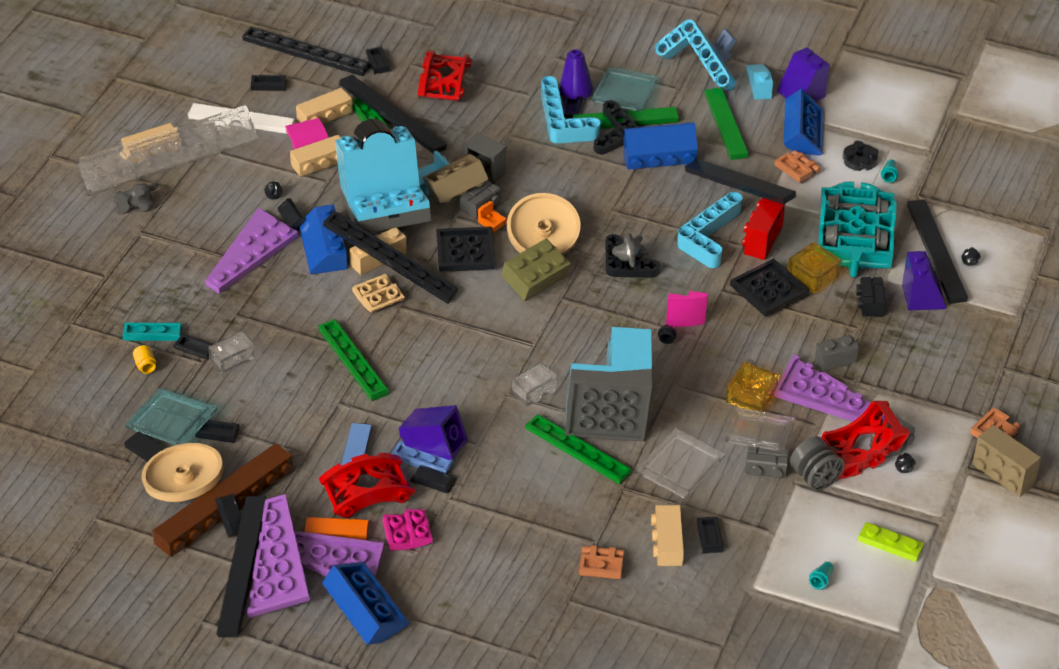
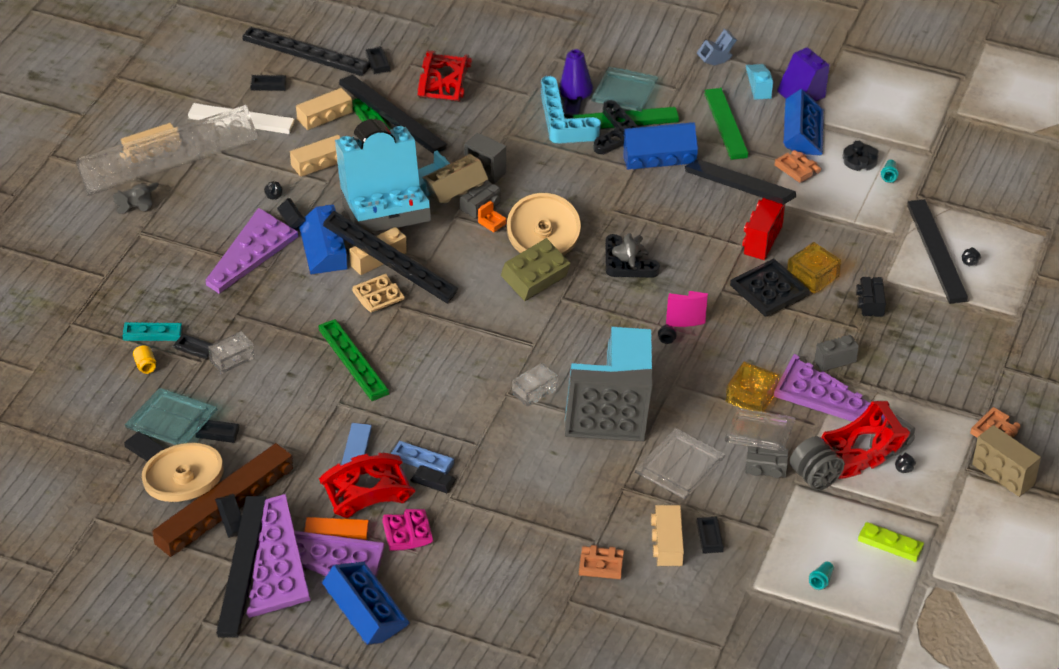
(306, 132): dark pink slope -> none
(434, 431): dark purple slope -> none
(465, 249): black plate -> none
(579, 449): green tile -> none
(694, 234): medium azure beam -> none
(701, 50): medium azure beam -> none
(861, 224): teal piece -> none
(921, 283): dark purple slope -> none

